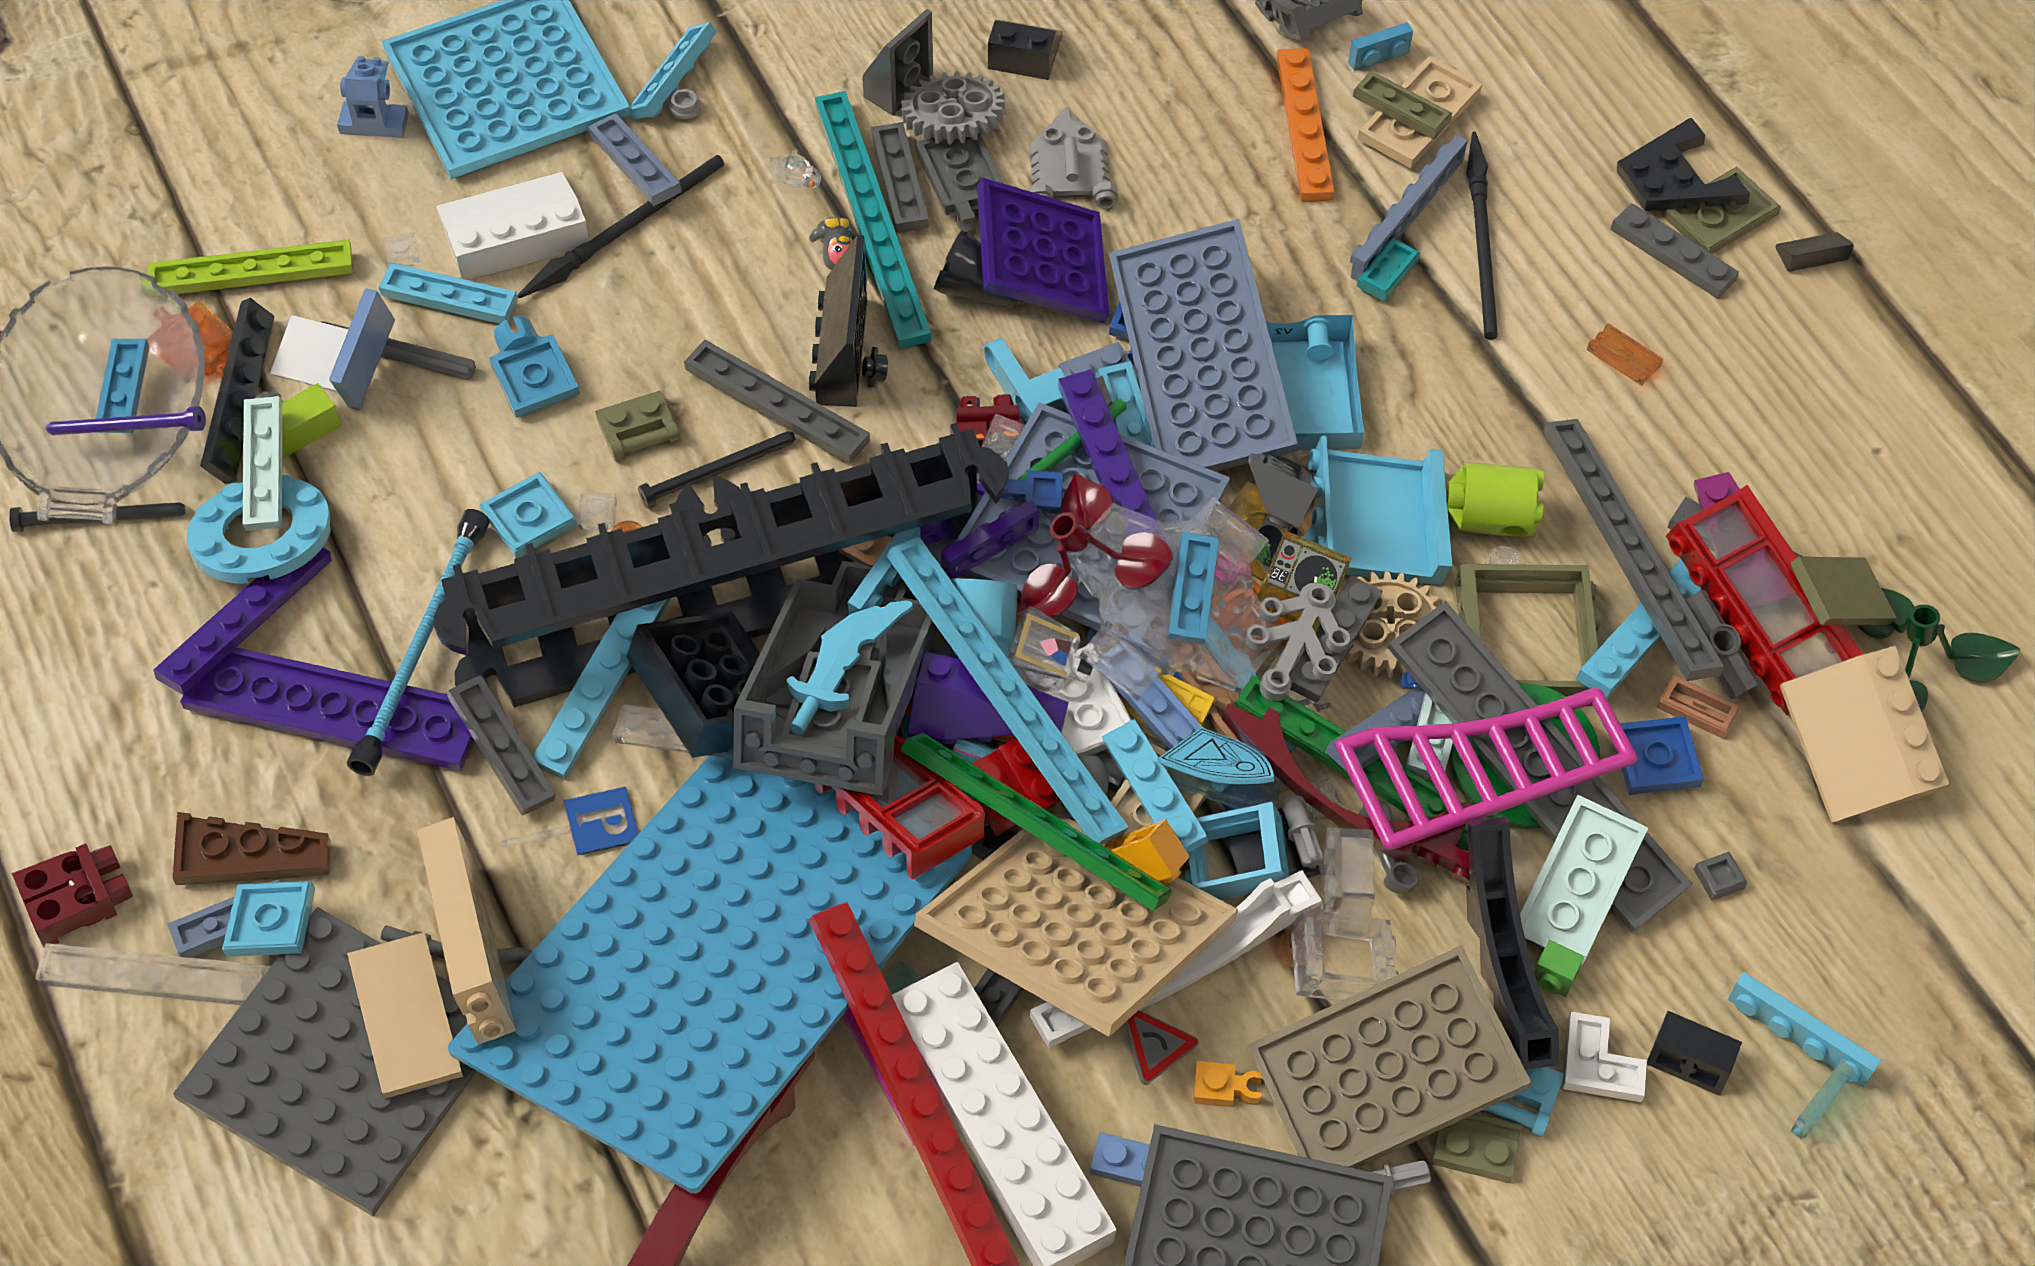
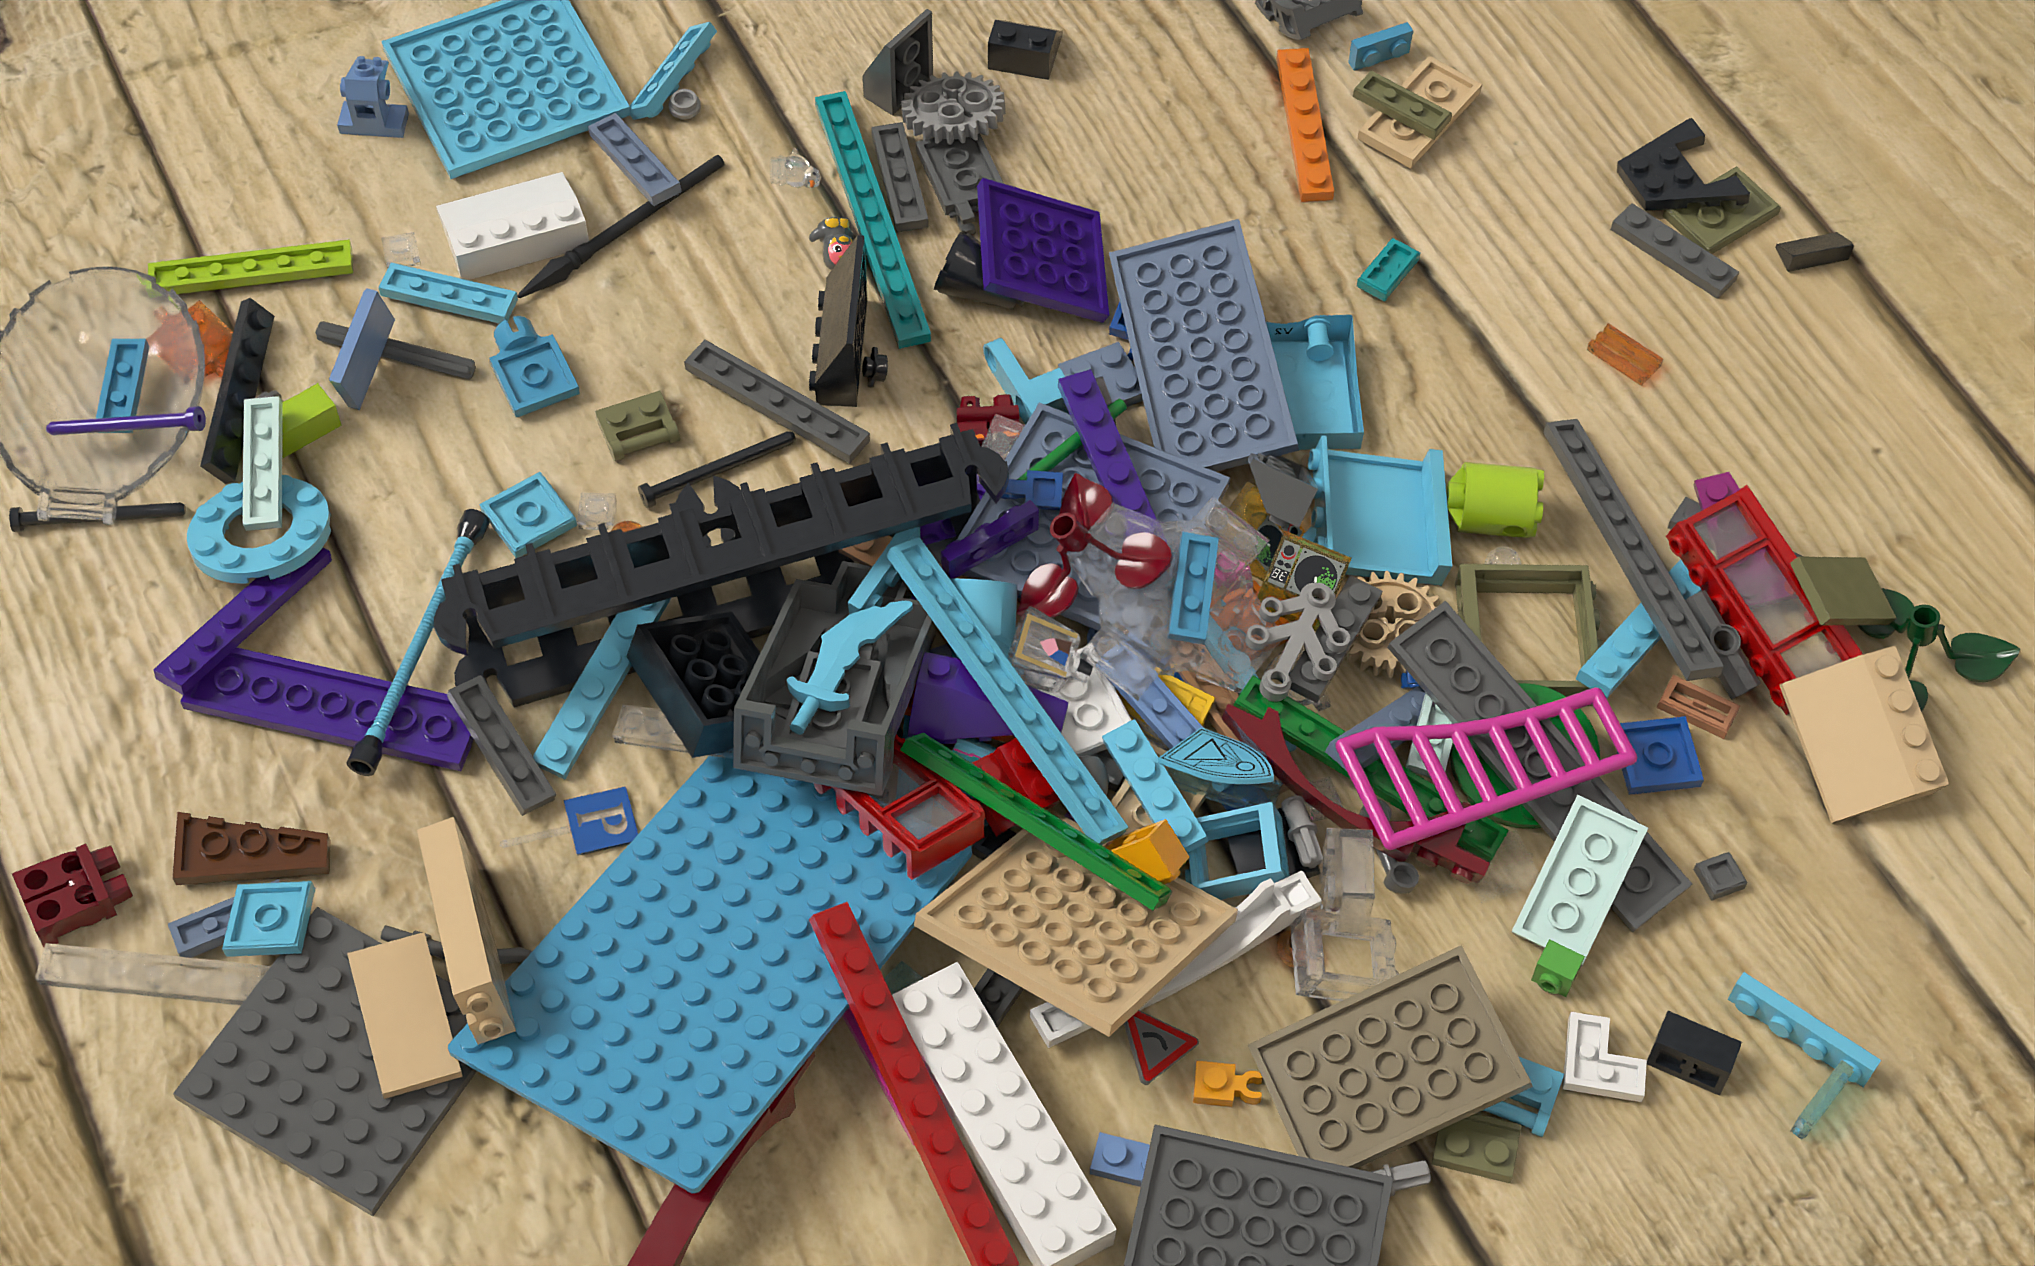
(309, 351): white sticker -> none
(1071, 161): light grey shield -> none
(1123, 384): medium azure plate -> none
(1413, 201): sand blue plate -> none
(1476, 172): black piece -> none
(1503, 948): black arch -> none

